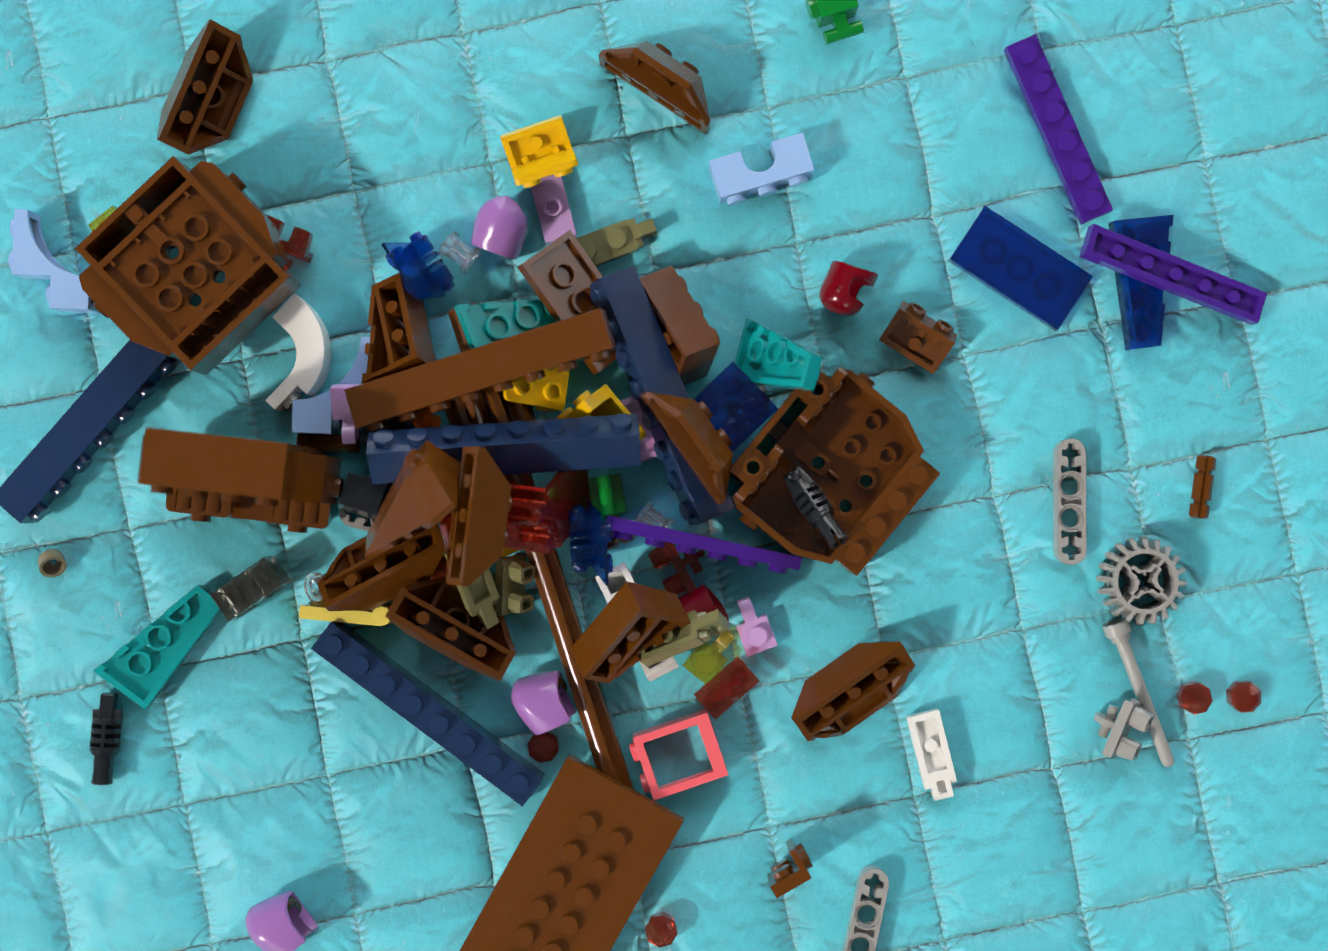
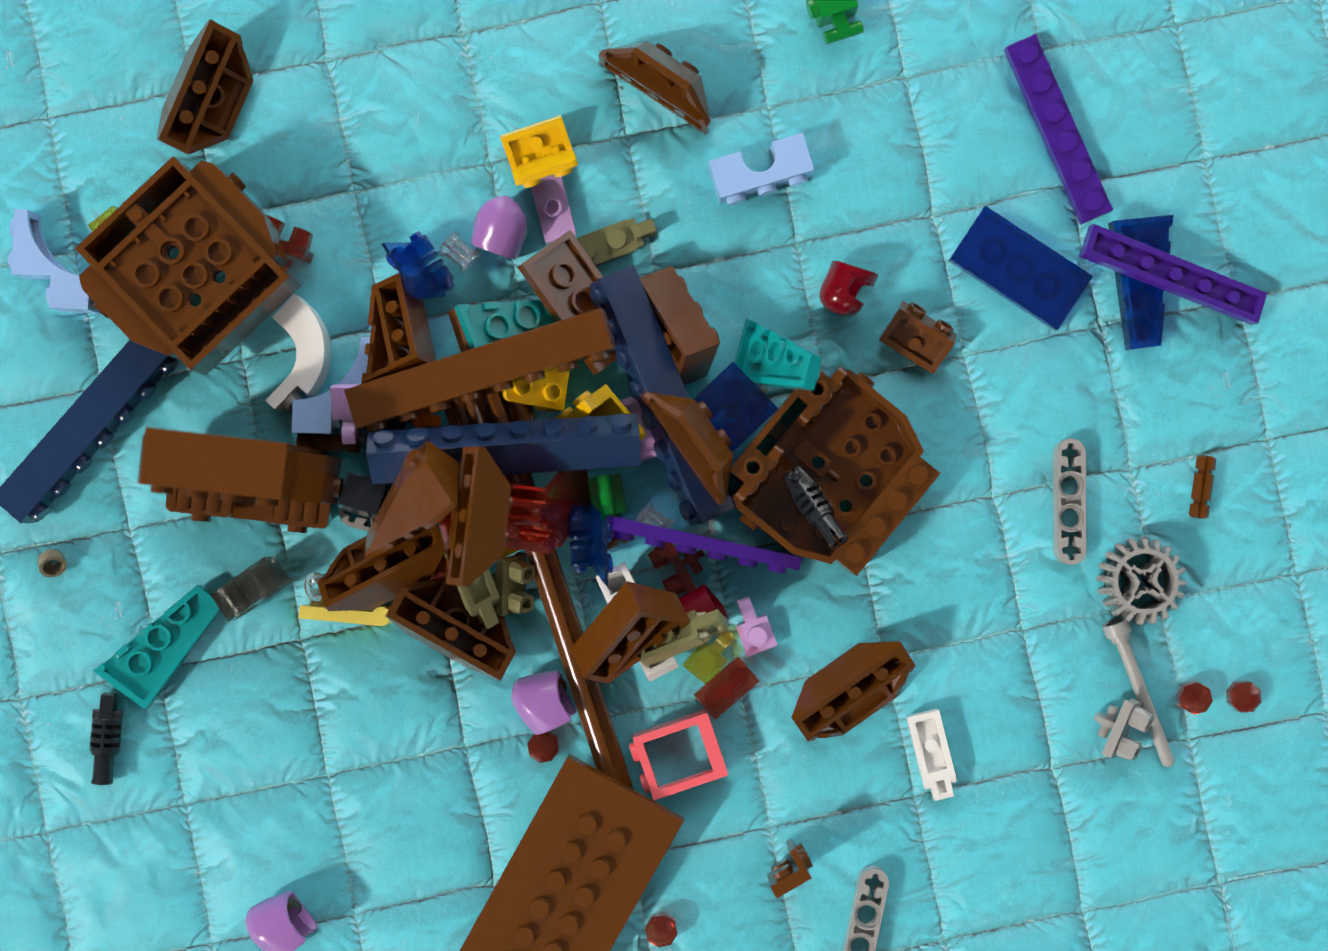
(428, 711): dark blue brick -> none

